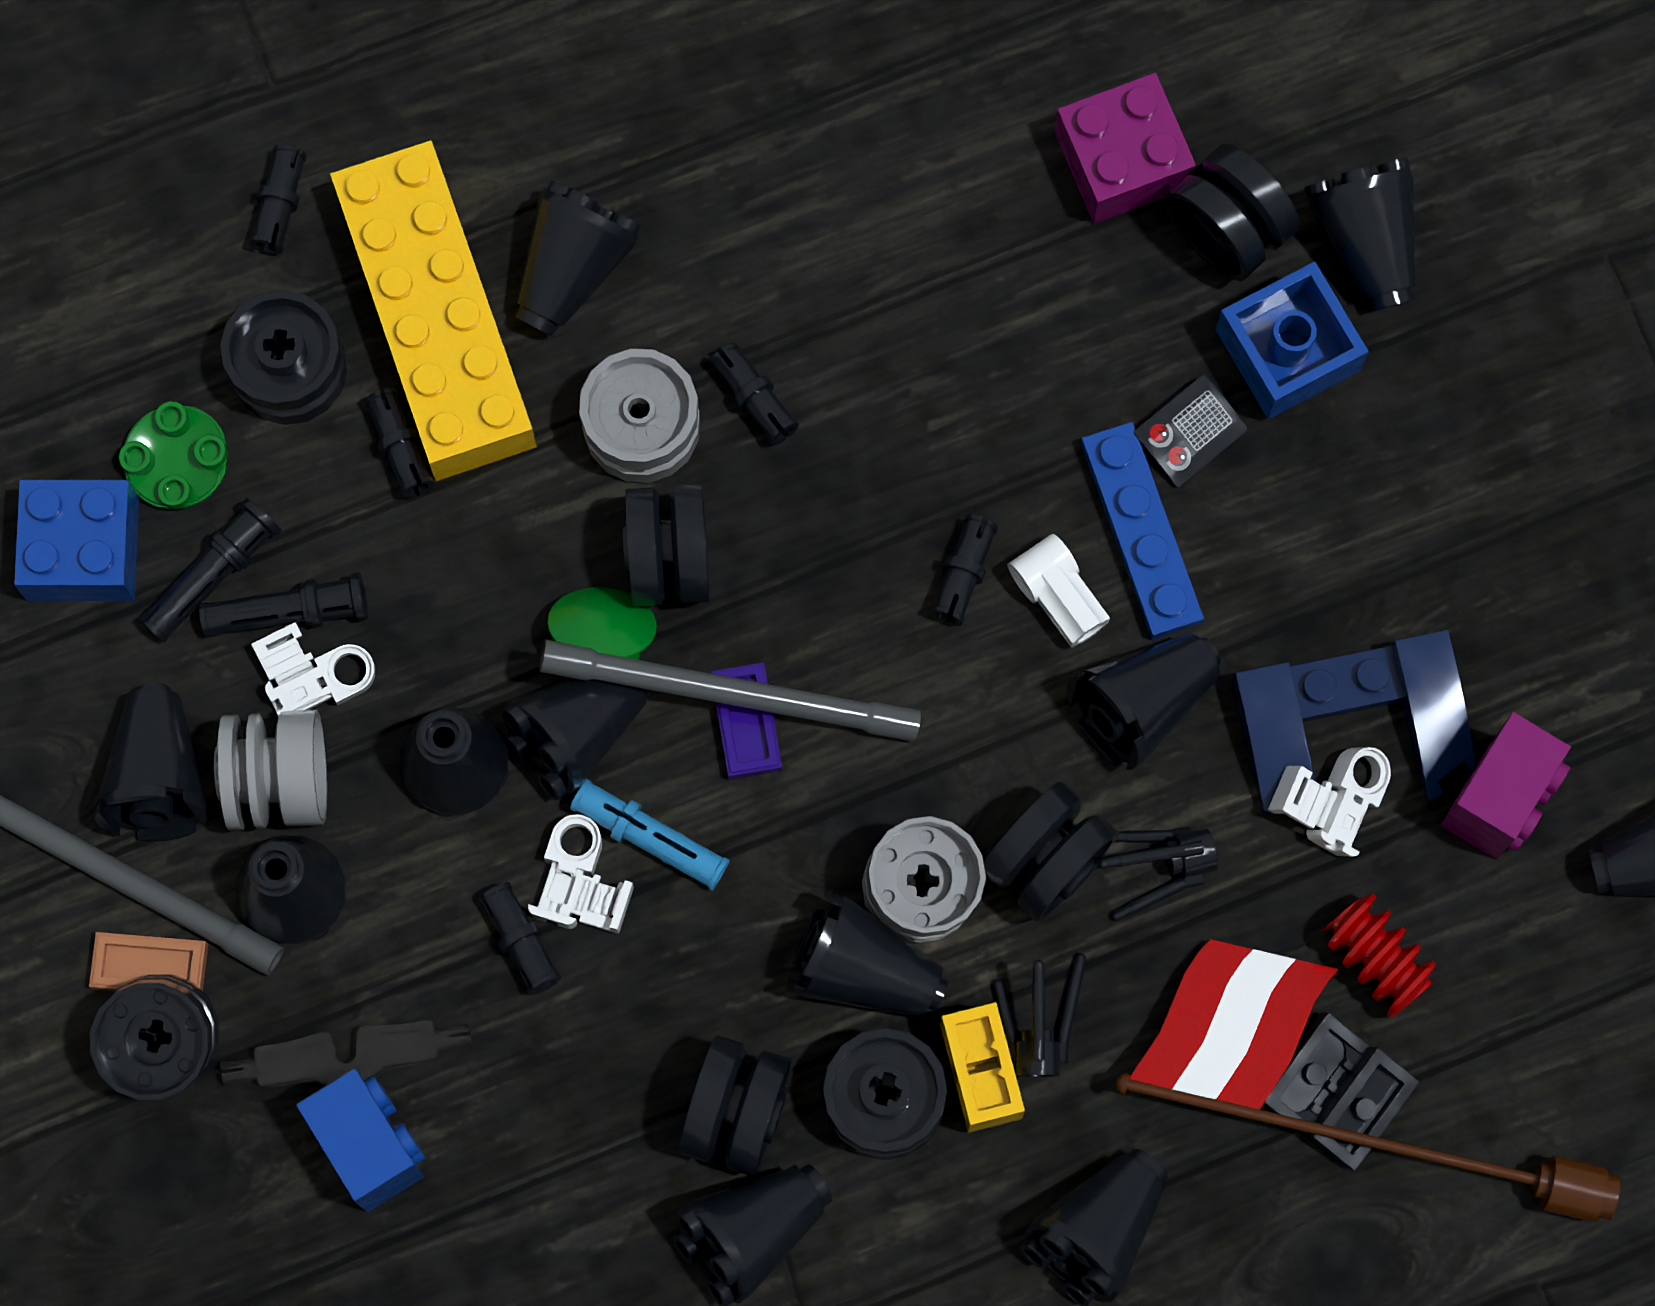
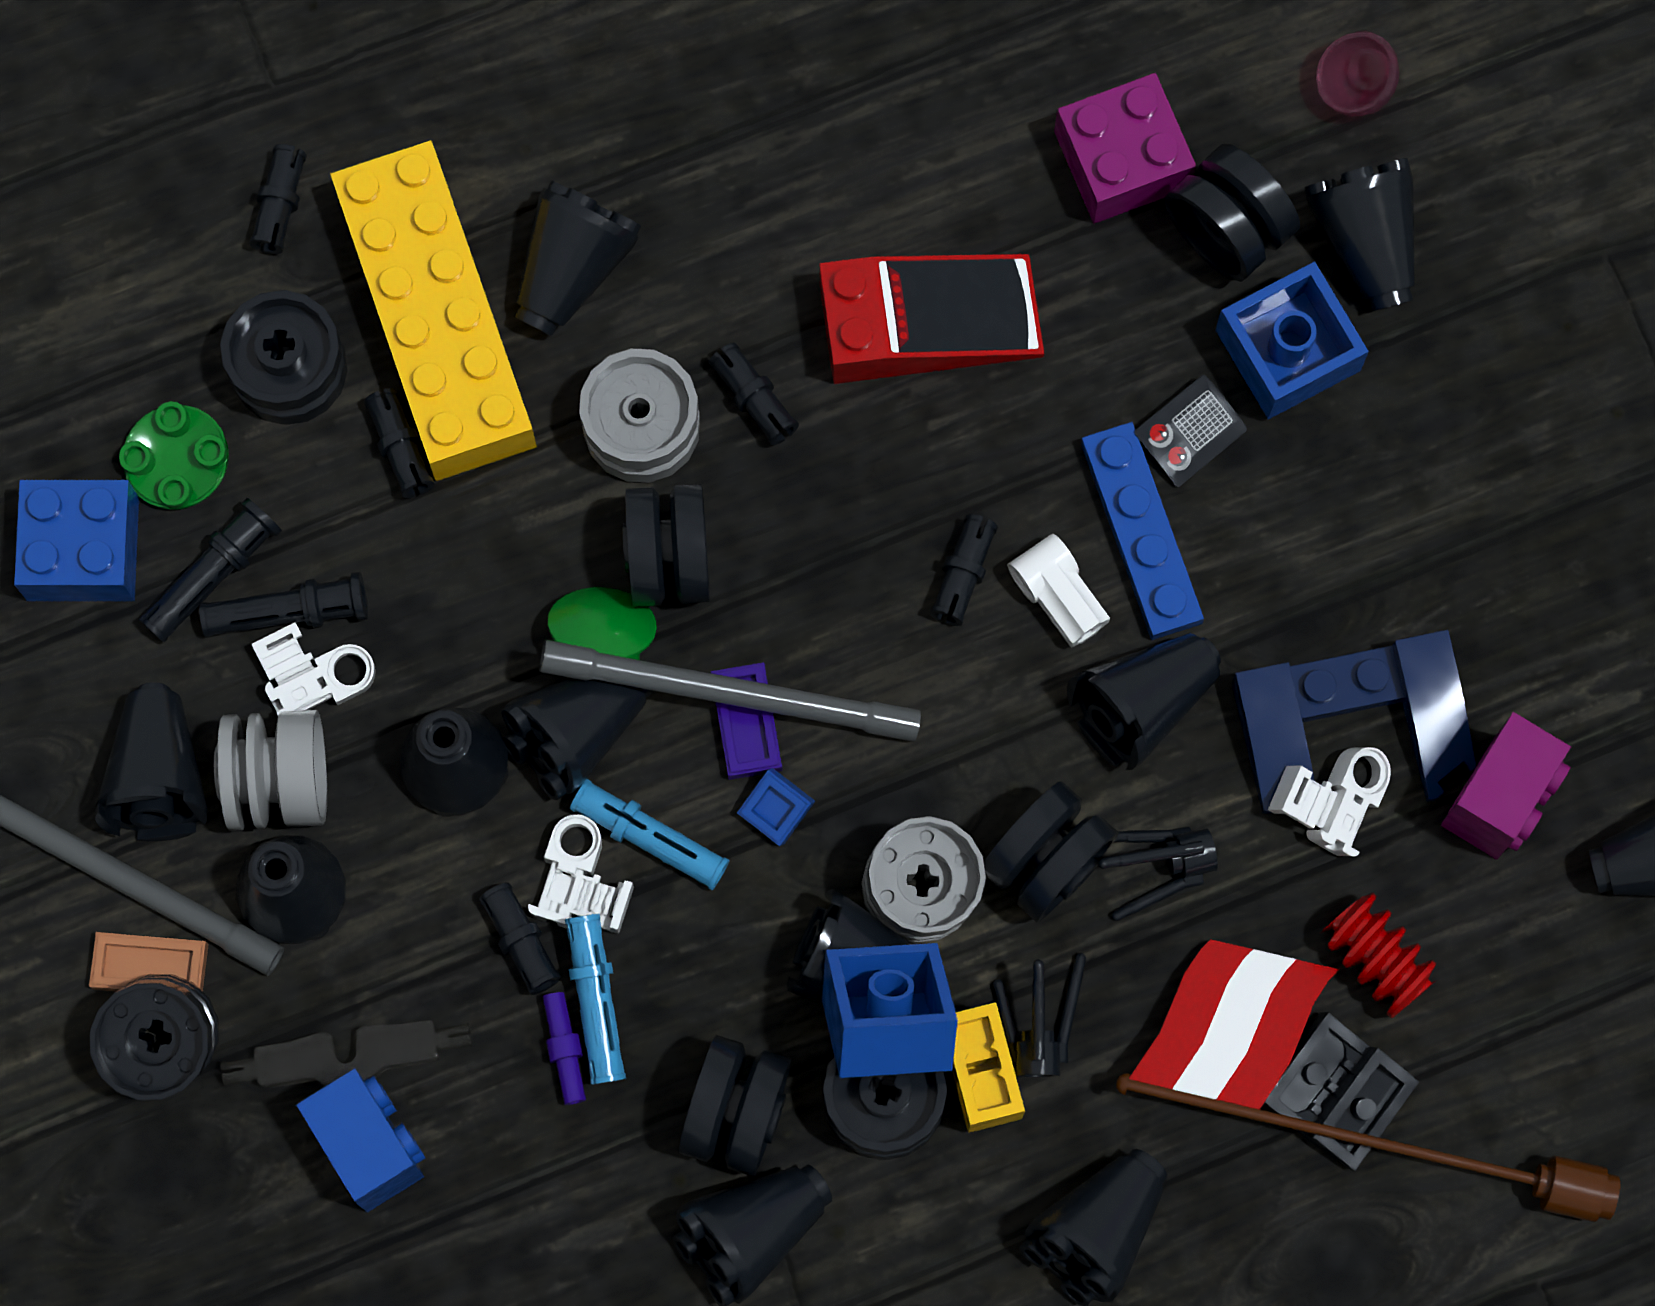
(564, 1048): none -> dark purple bar
(595, 998): none -> dark azure pin
(776, 807): none -> blue tile
(889, 1010): none -> blue brick
(927, 313): none -> slope
(1358, 74): none -> clear pink piece

